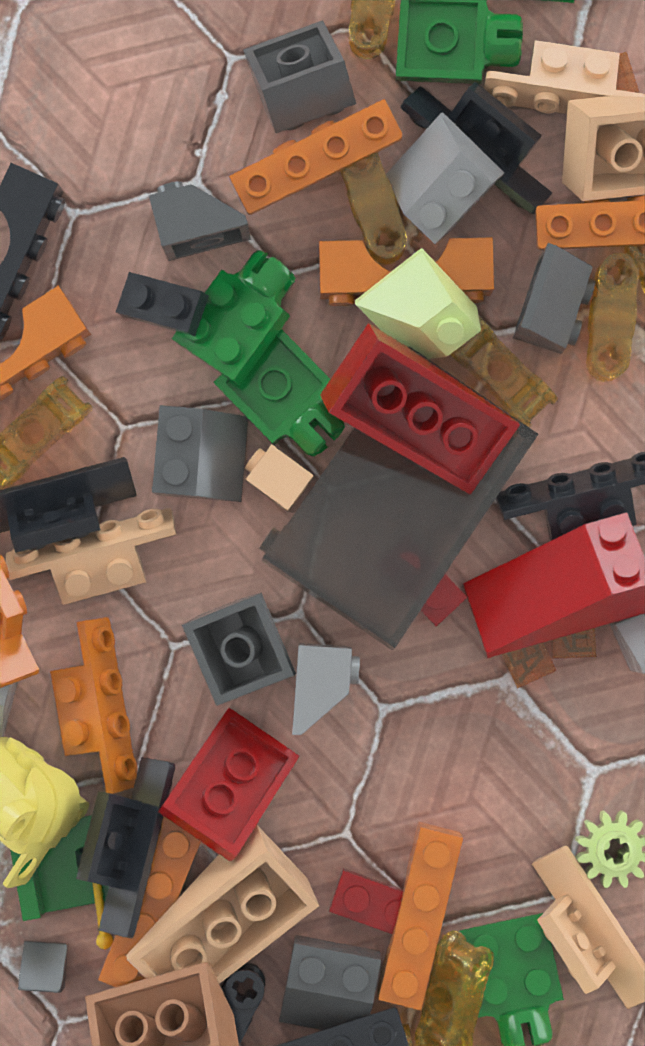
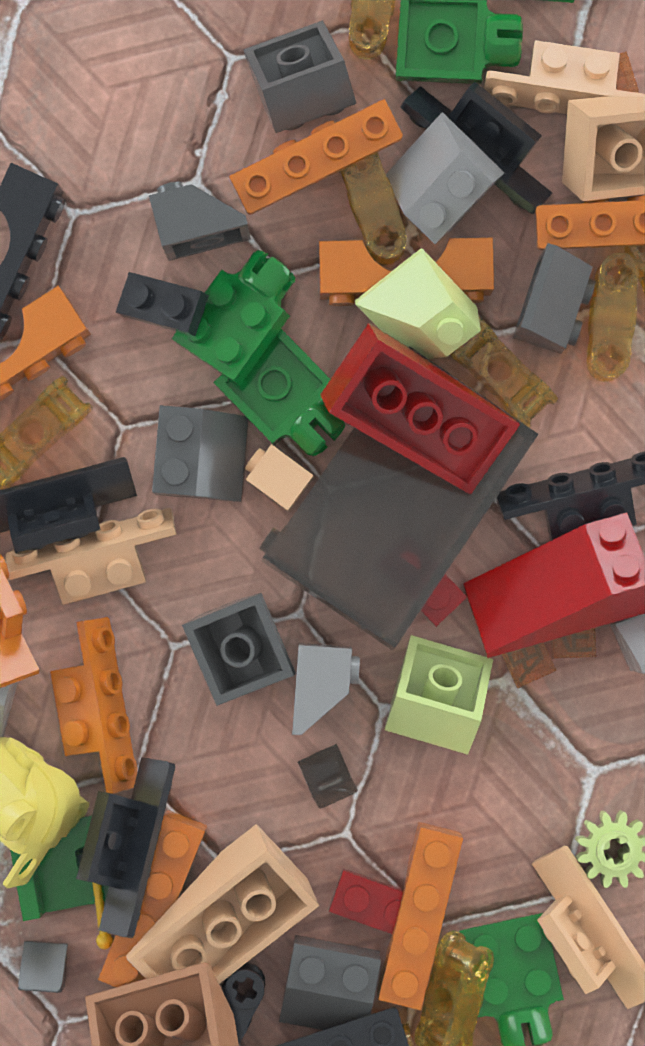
(229, 784): red plate -> none
(327, 776): none -> clear smoke slope
(439, 695): none -> yellowish green slope

